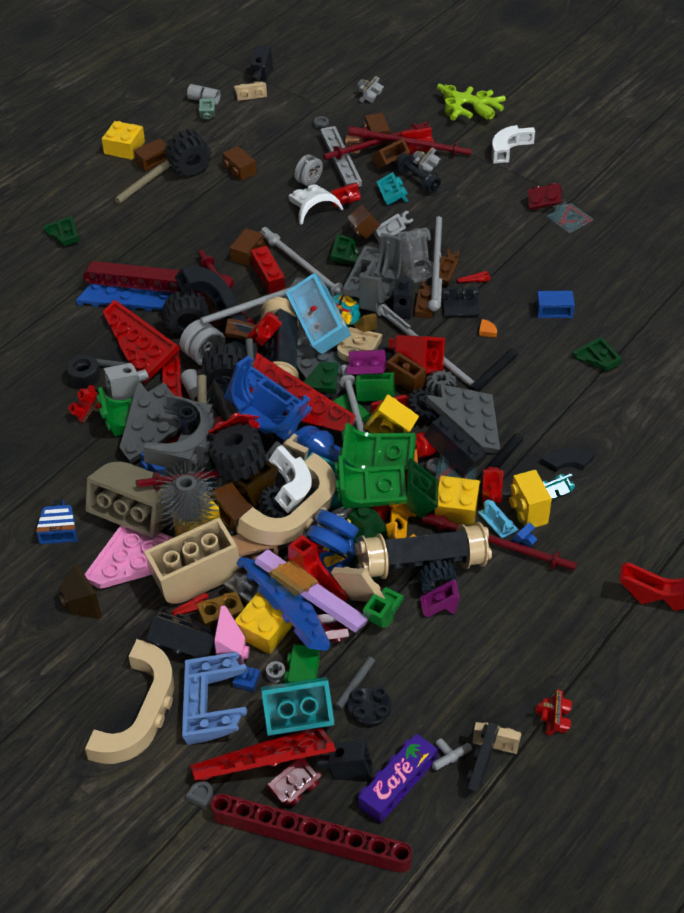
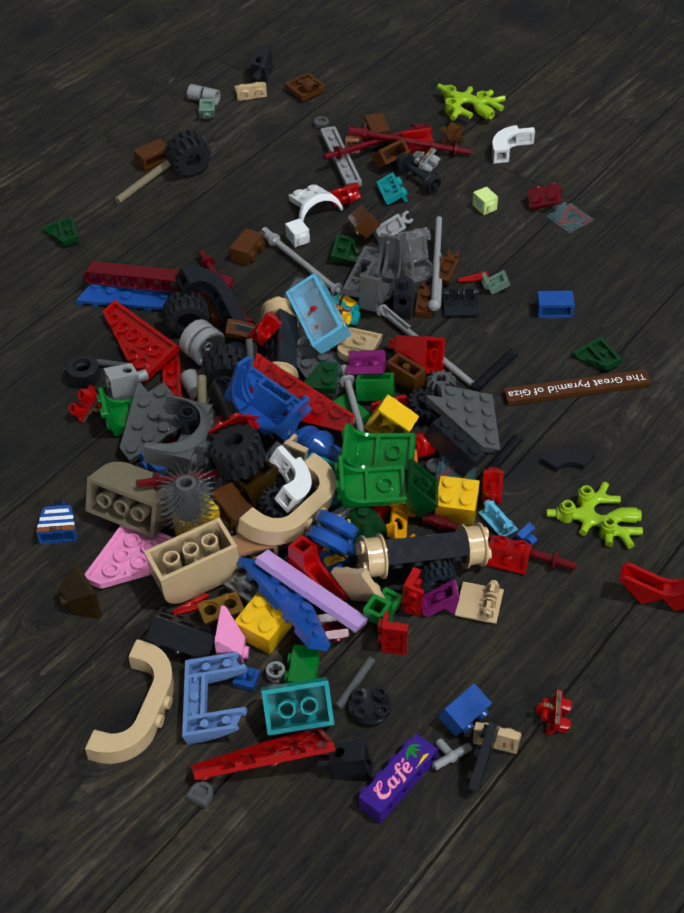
(123, 139): yellow brick -> none
(239, 163): reddish brown piece -> none
(244, 306): light grey bar -> none
(267, 270): red brick -> none
(293, 577): clear yellow piece -> none
(293, 781): bracket -> none
(297, 232): none -> white brick
(305, 86): none -> reddish brown plate
(308, 170): light grey head -> none
(318, 840): dark red beam -> none
(367, 323): pearl gold slope -> none
(369, 90): light grey hips -> none
(392, 636): none -> red bracket
(412, 594): none -> red bracket
(452, 133): none -> reddish brown hips
(464, 710): none -> blue brick
(480, 601): none -> tan hinge
(485, 200): none -> yellowish green brick
(487, 329): orange tile -> none
(496, 282): none -> sand green bracket
(509, 554): none -> red bracket
(530, 499): yellow brick -> none
(560, 484): hinge -> none
(577, 387): none -> reddish brown tile
(608, 523): none -> lime plant

